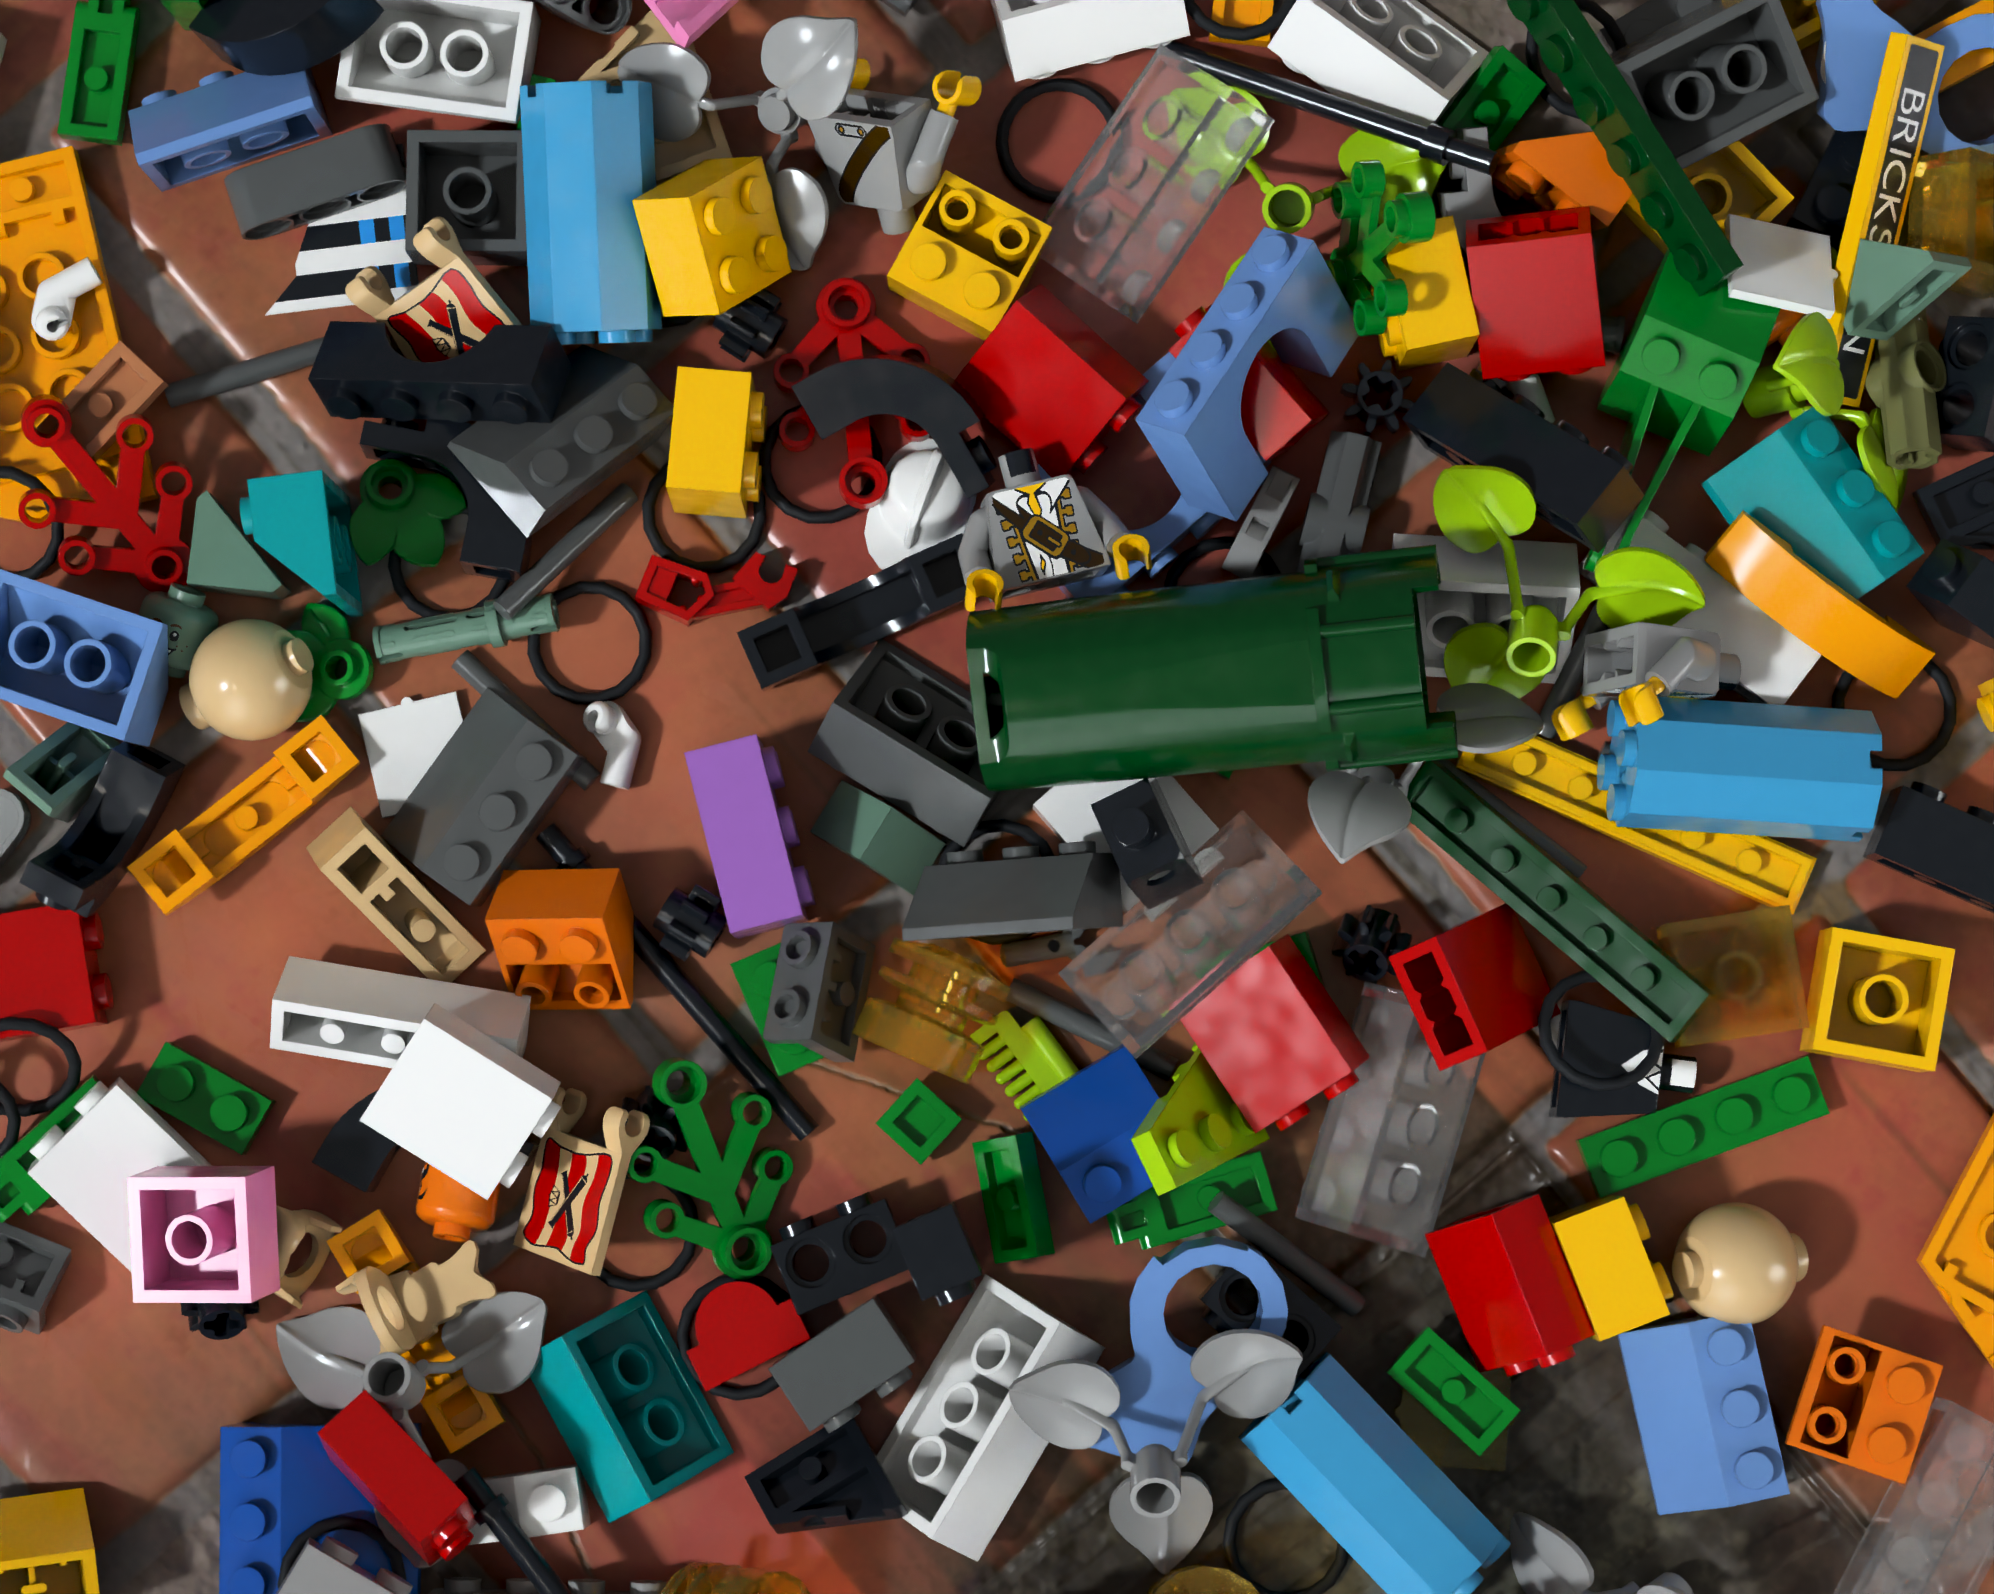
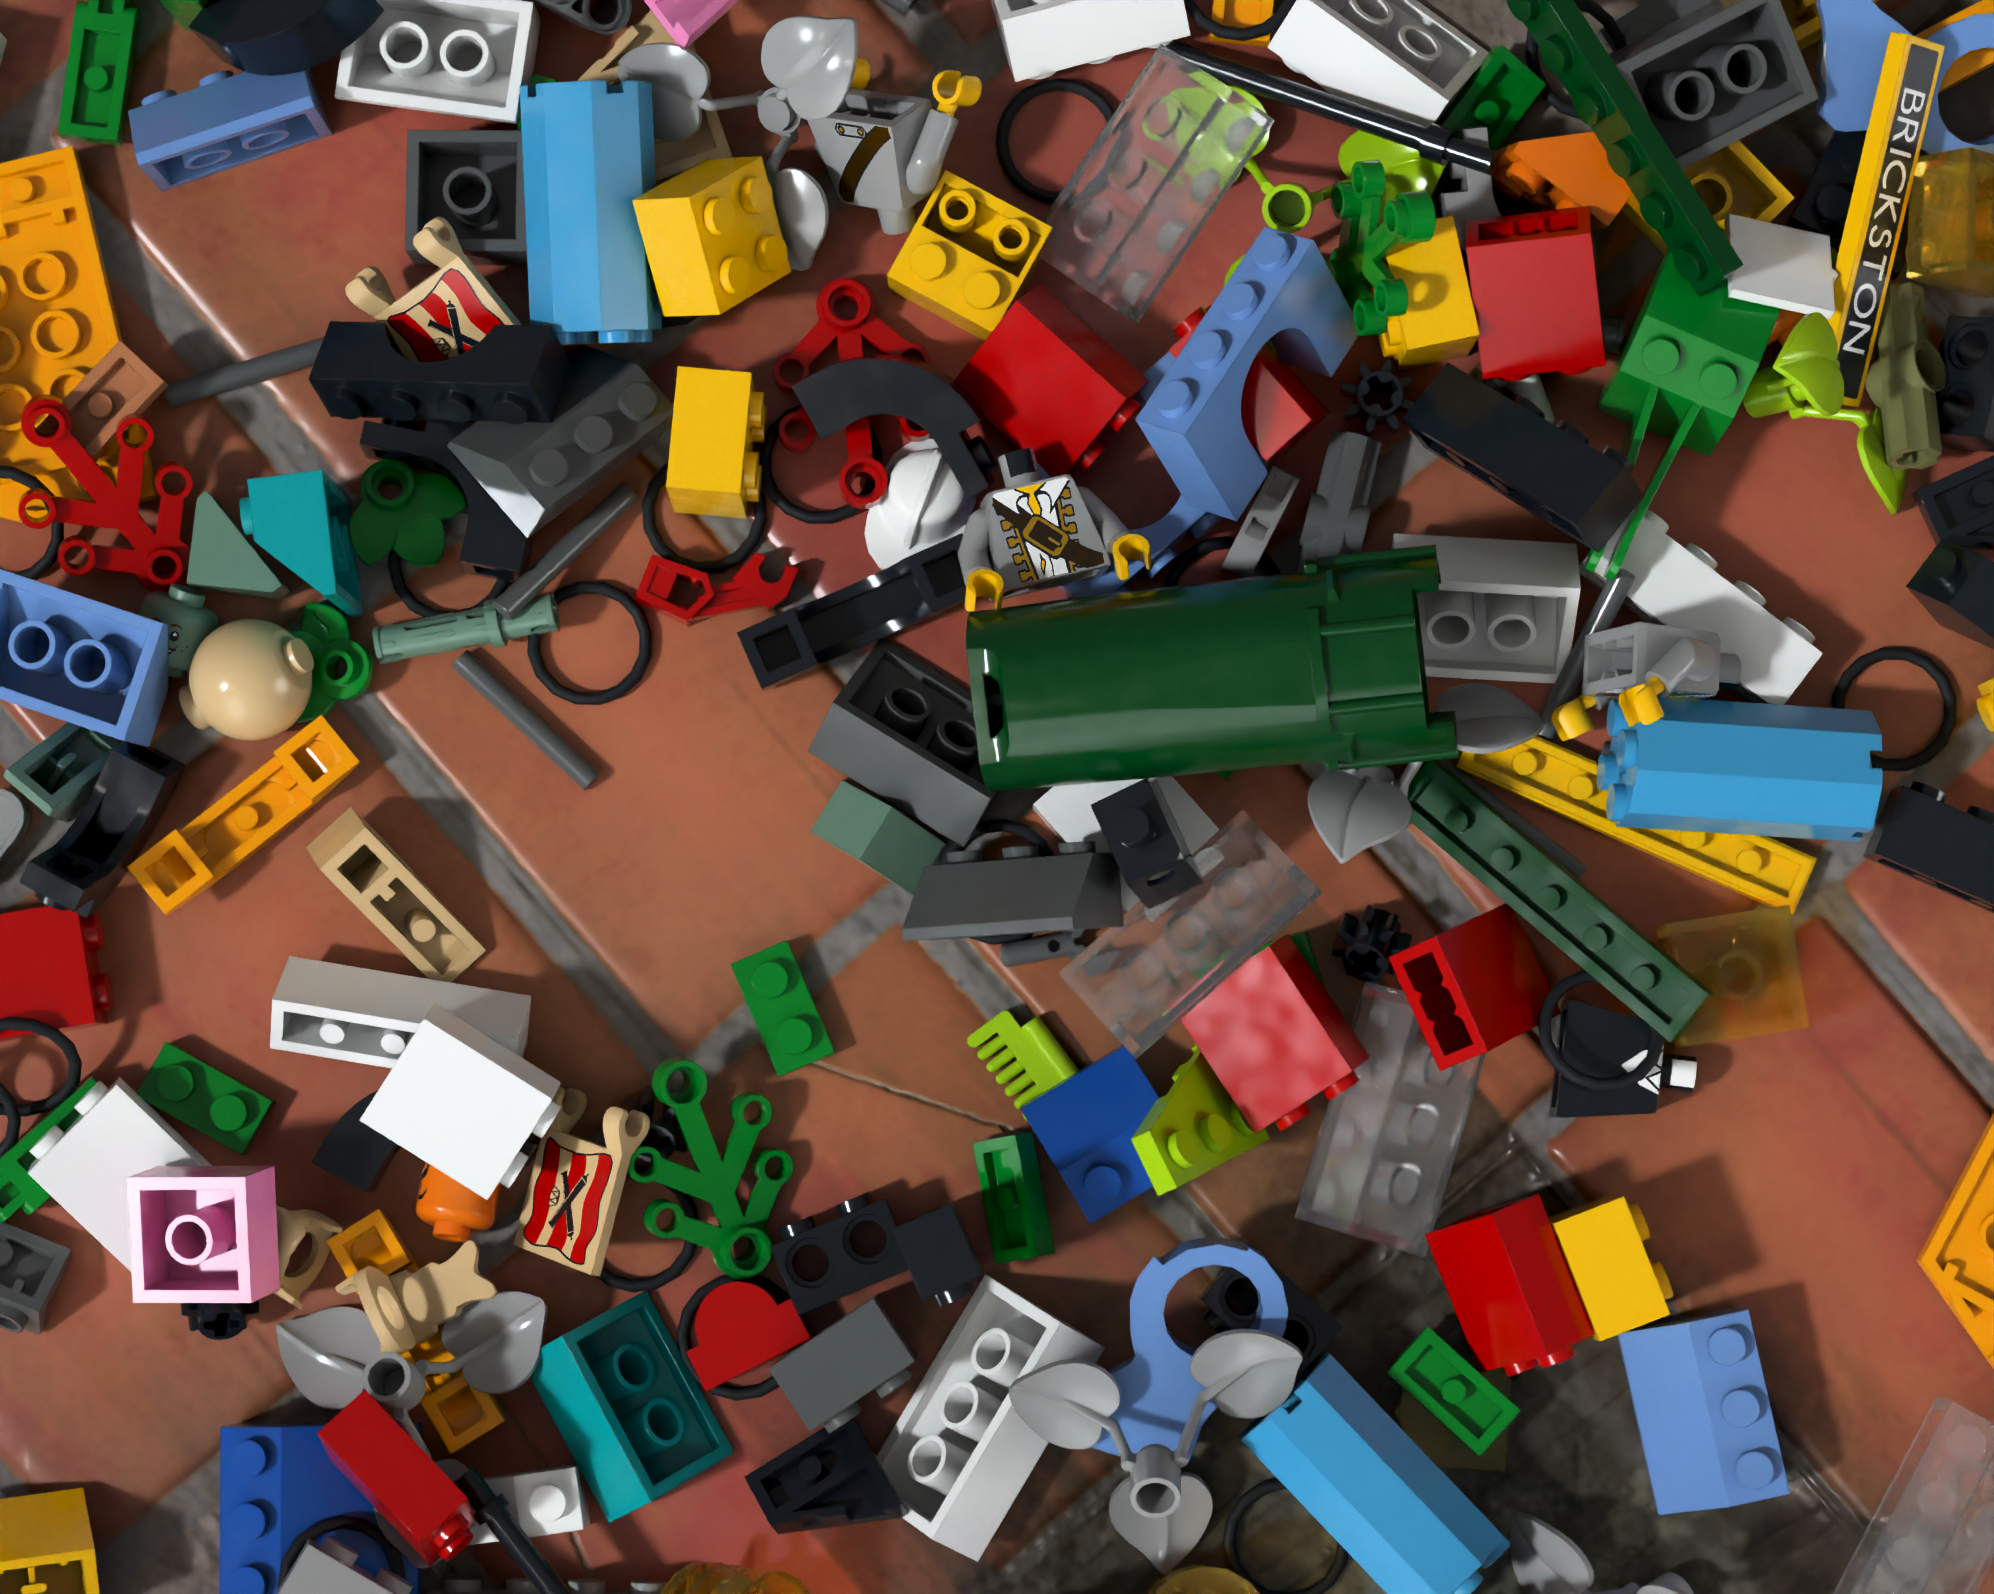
(57, 298): white arm -> none
(316, 181): dark grey beam -> none
(342, 247): sticker -> none
(405, 743): white piece -> none
(482, 798): dark grey slope -> none
(564, 937): orange slope -> none
(619, 739): white arm -> none
(690, 922): black gear -> none
(694, 1001): black bar -> none
(749, 835): medium lavender brick -> none
(751, 326): black gear -> none
(819, 989): dark grey bracket -> none
(918, 1121): green plate -> none
(932, 1009): clear yellow wheel -> none
(1083, 1025): dark grey bar -> none
(1185, 1209): green hinge -> none
(1286, 1253): dark grey bar -> none
(1635, 584): lime plant -> none
(1702, 1126): green plate -> none
(1738, 1263): tan brick -> none
(1817, 608): light orange slope -> none
(1819, 501): teal slope -> none
(1863, 1404): orange slope -> none
(1877, 999): yellow brick -> none
(1895, 285): sand green slope -> none

